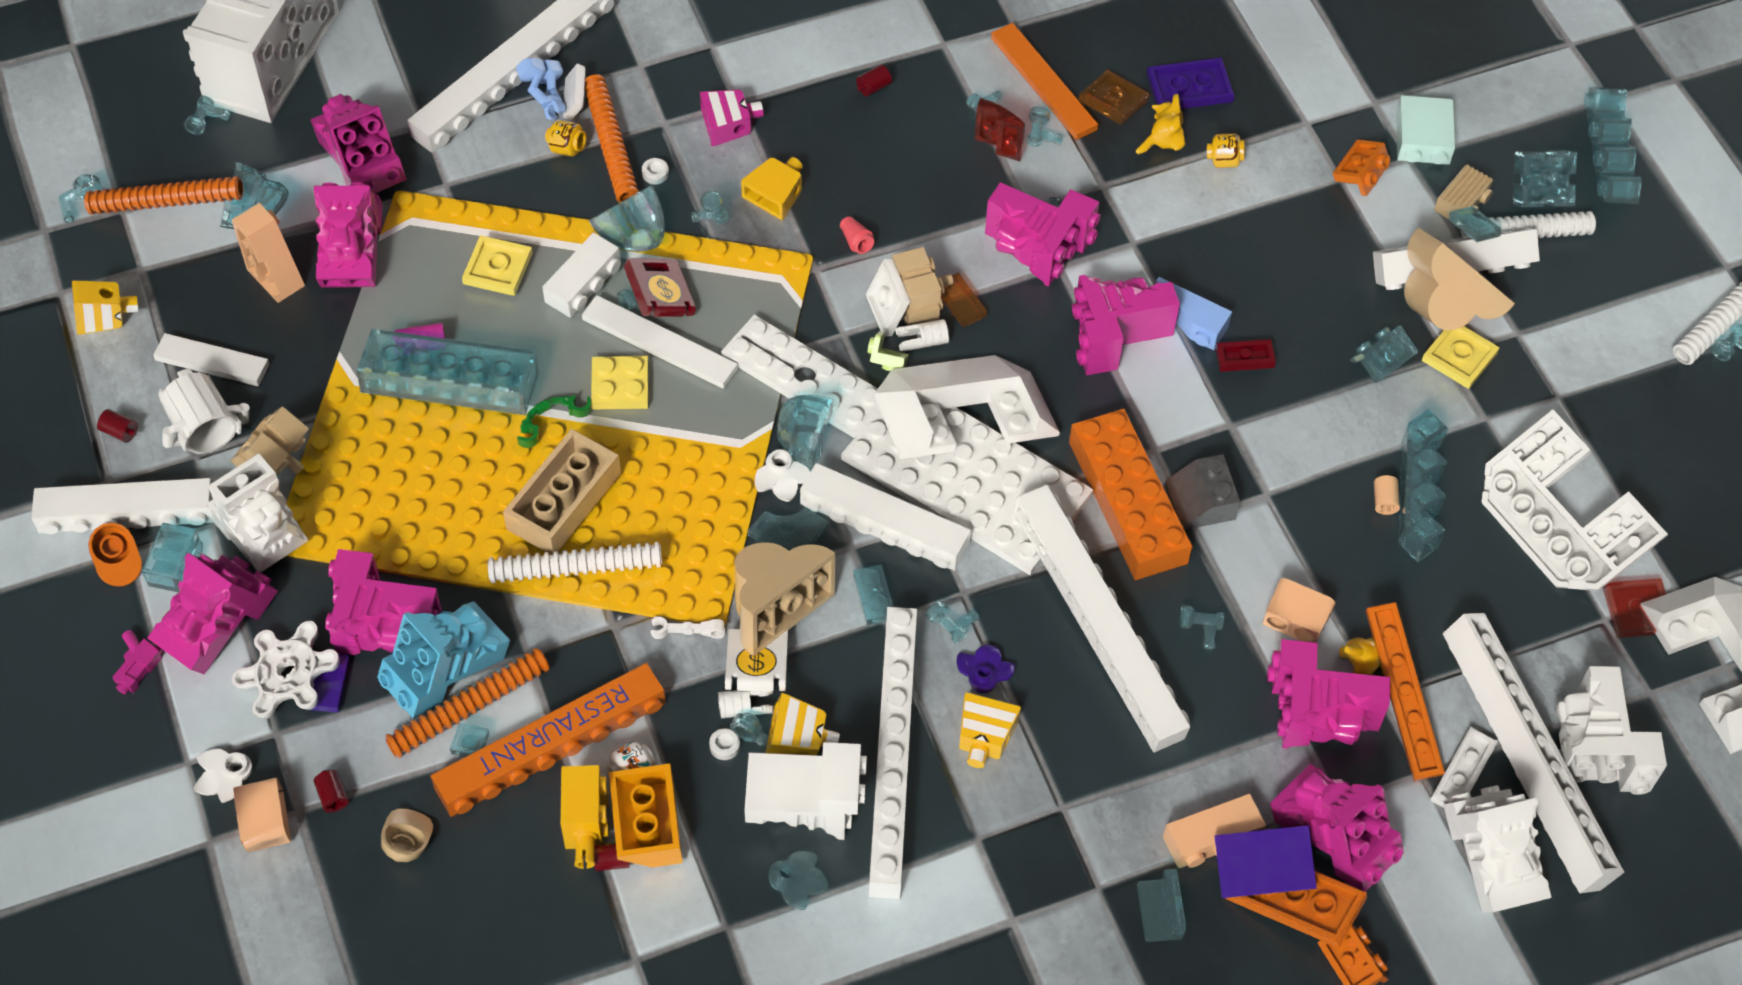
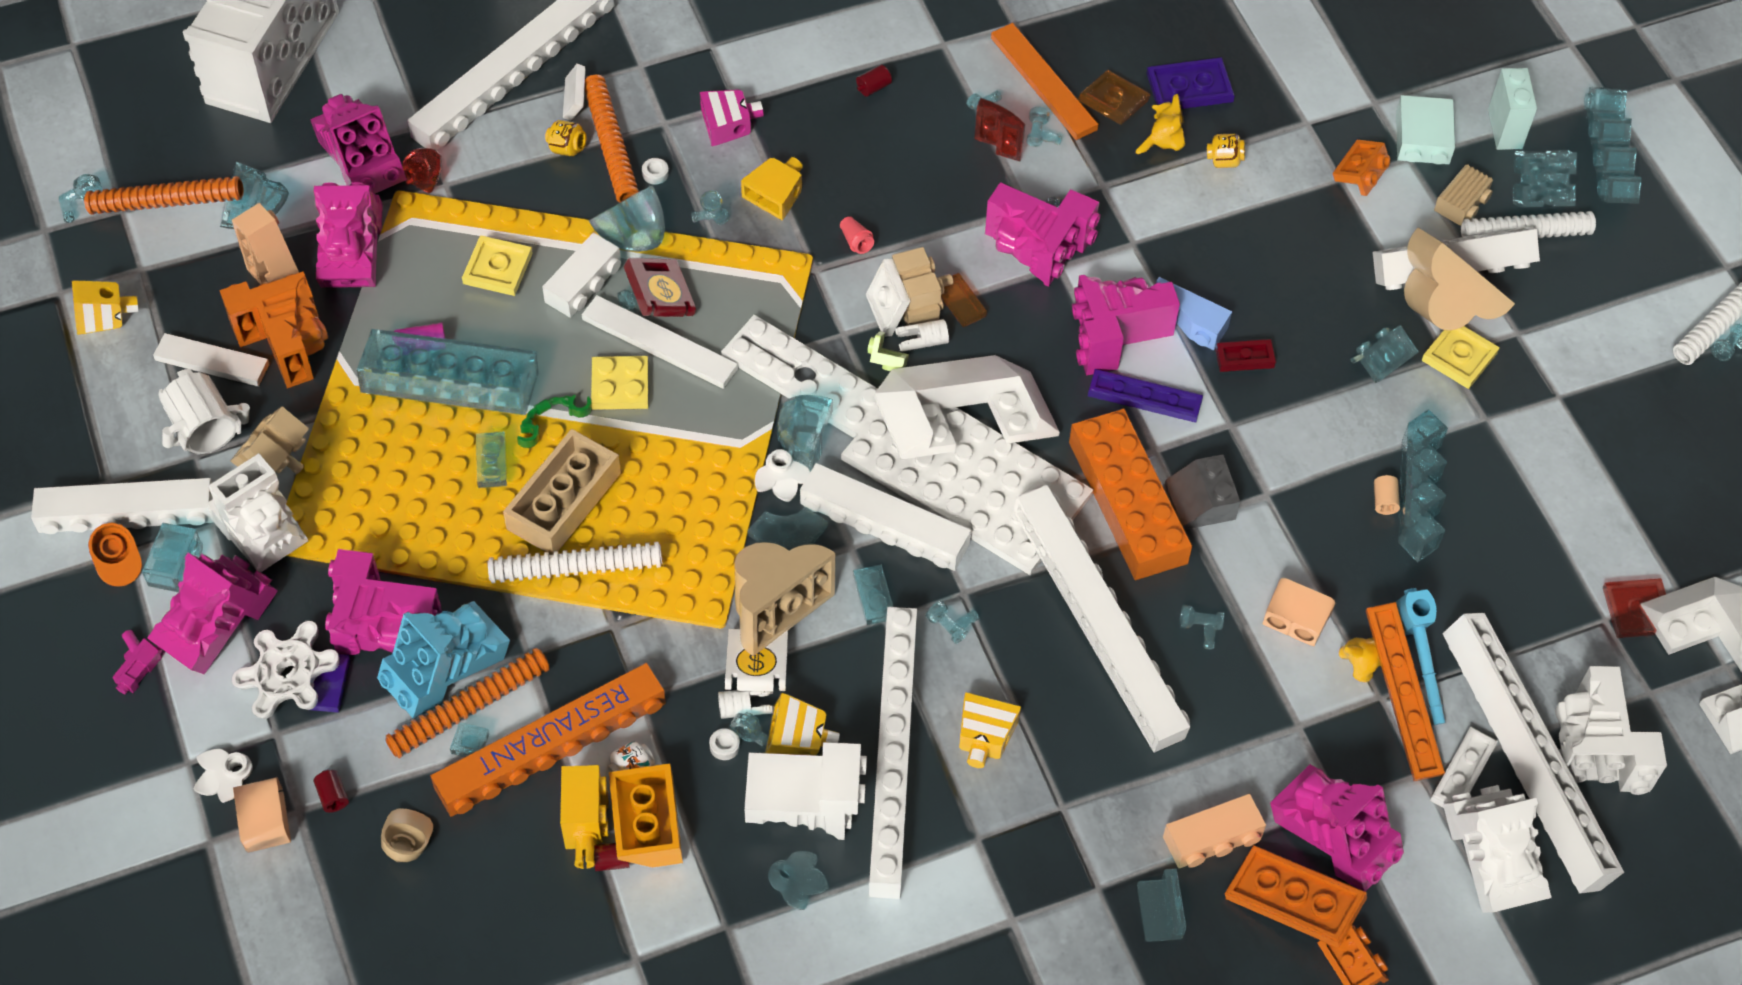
(117, 425): dark red piece -> none
(195, 123): clear light blue piece -> none
(283, 315): none -> orange brick
(423, 168): none -> clear red piece
(491, 459): none -> clear light blue plate
(545, 73): light blue piece -> none
(711, 628): white piece -> none
(984, 668): dark purple plate -> none
(1145, 395): none -> dark purple tile
(1265, 861): dark purple tile -> none
(1323, 702): dark pink brick -> none
(1418, 612): none -> medium azure piece
(1474, 224): clear light blue tile -> none
(1512, 108): none -> light aqua brick
(1543, 528): white slope -> none

